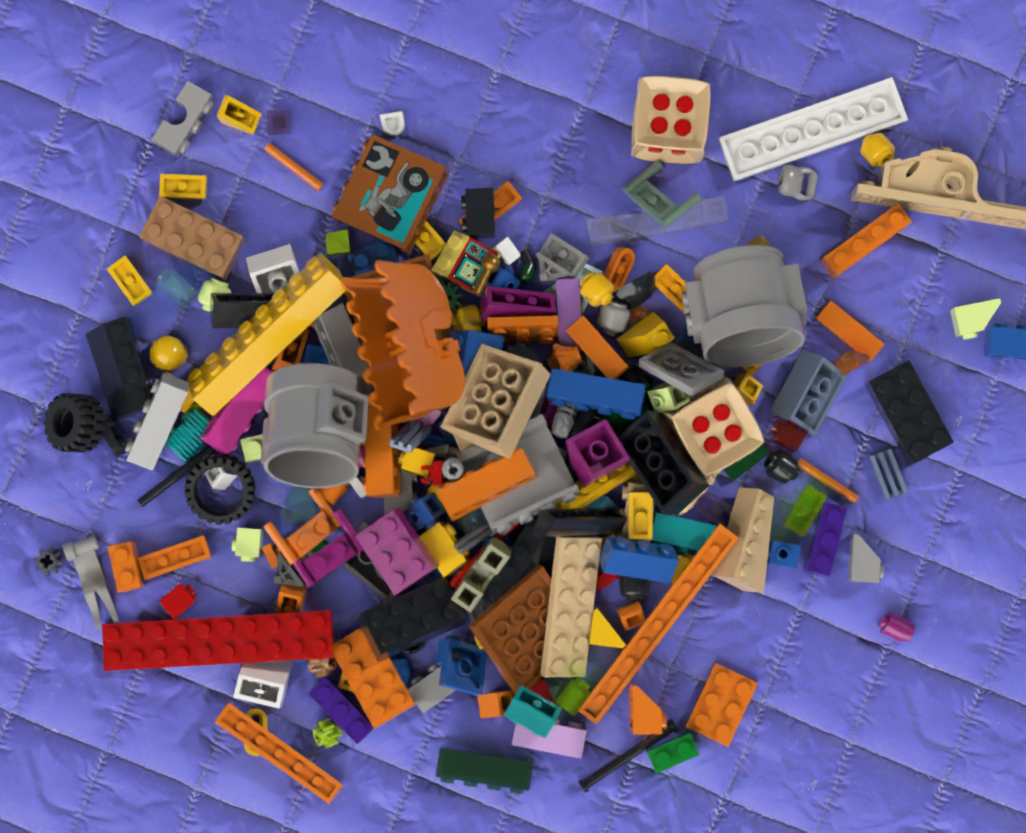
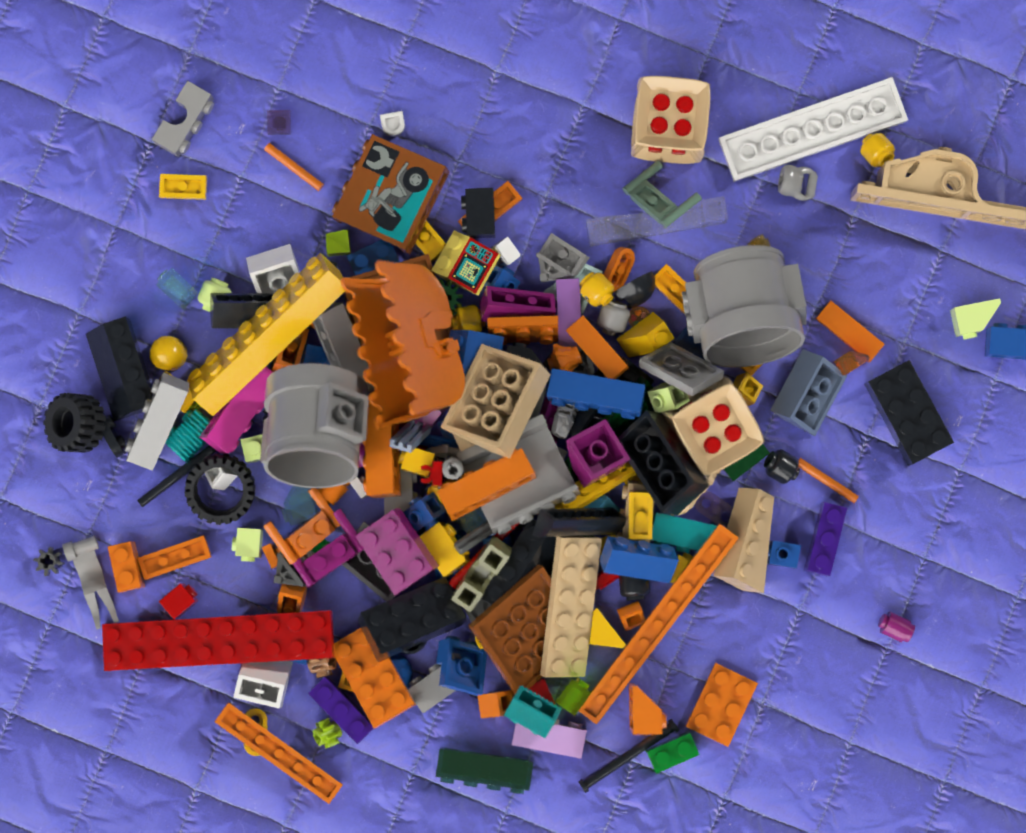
(129, 281): yellow plate -> none
(192, 238): medium nougat brick -> none
(238, 115): yellow slope -> none
(490, 264): pearl gold bar -> none
(529, 267): arm -> none
(788, 435): clear red brick -> none
(804, 510): clear neon green brick -> none
(863, 562): light grey slope -> none
(865, 241): orange brick -> none
(881, 456): sand blue tile -> none

